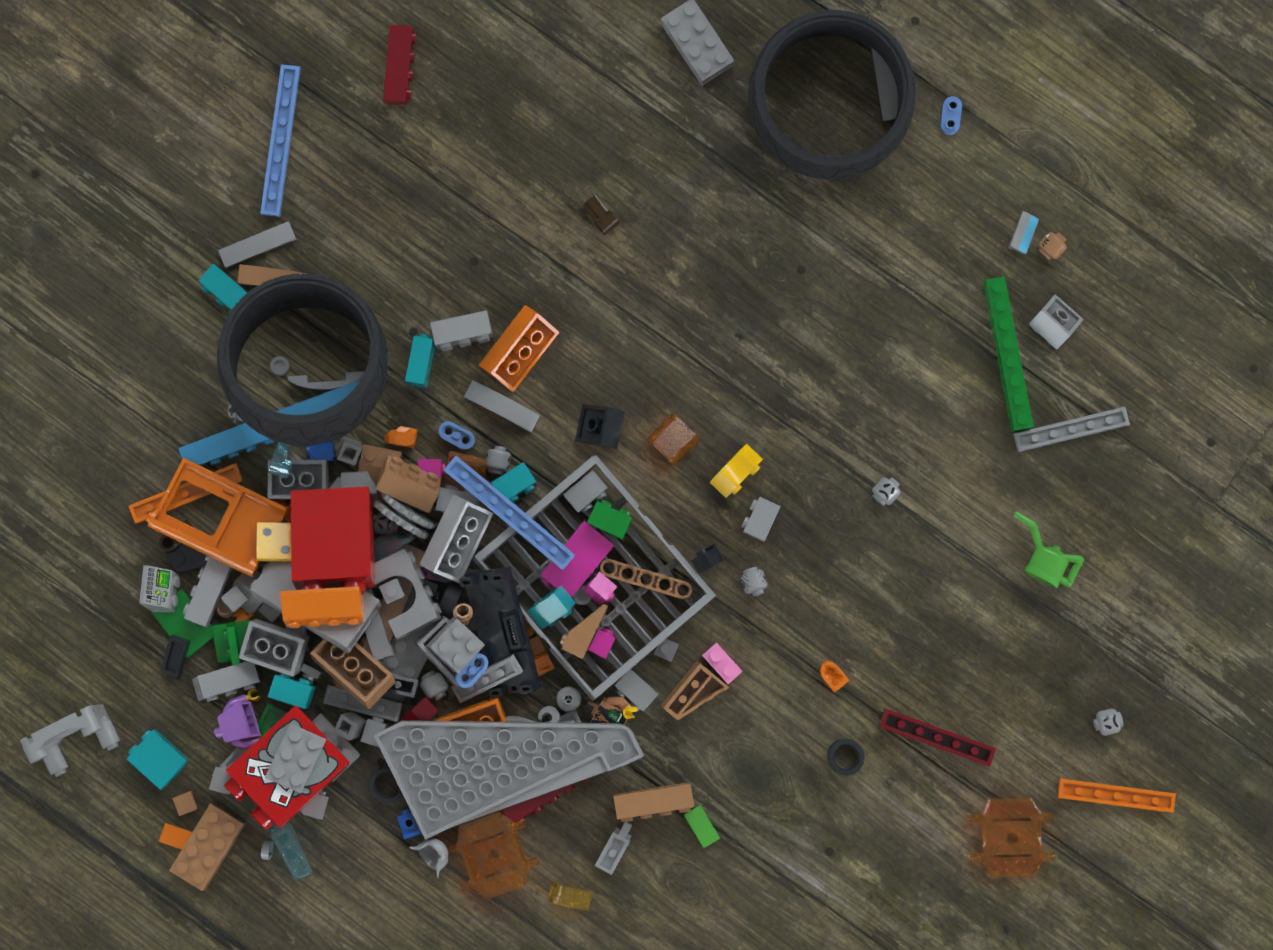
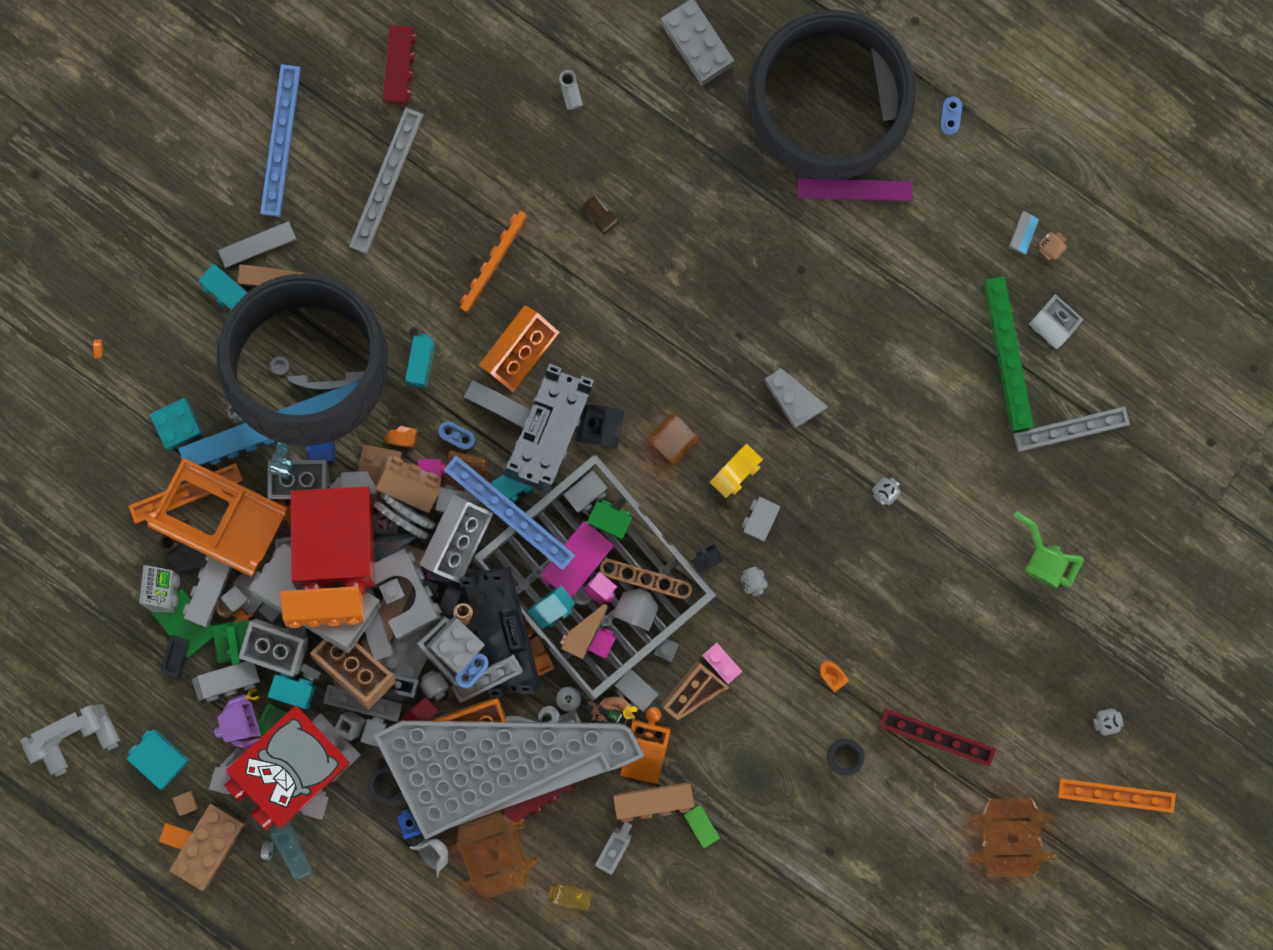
(98, 348): none -> orange tile
(176, 424): none -> teal brick
(273, 542): yellow tile -> none
(295, 758): light grey plate -> none
(348, 450): light grey brick -> none
(386, 181): none -> light grey tile
(462, 331): light grey brick -> none
(496, 256): none -> orange plate
(498, 460): light grey head -> none
(549, 429): none -> piece
(570, 91): none -> light grey piece
(637, 608): none -> light grey slope
(653, 748): none -> orange slope
(793, 398): none -> light grey wedge
(854, 189): none -> magenta tile

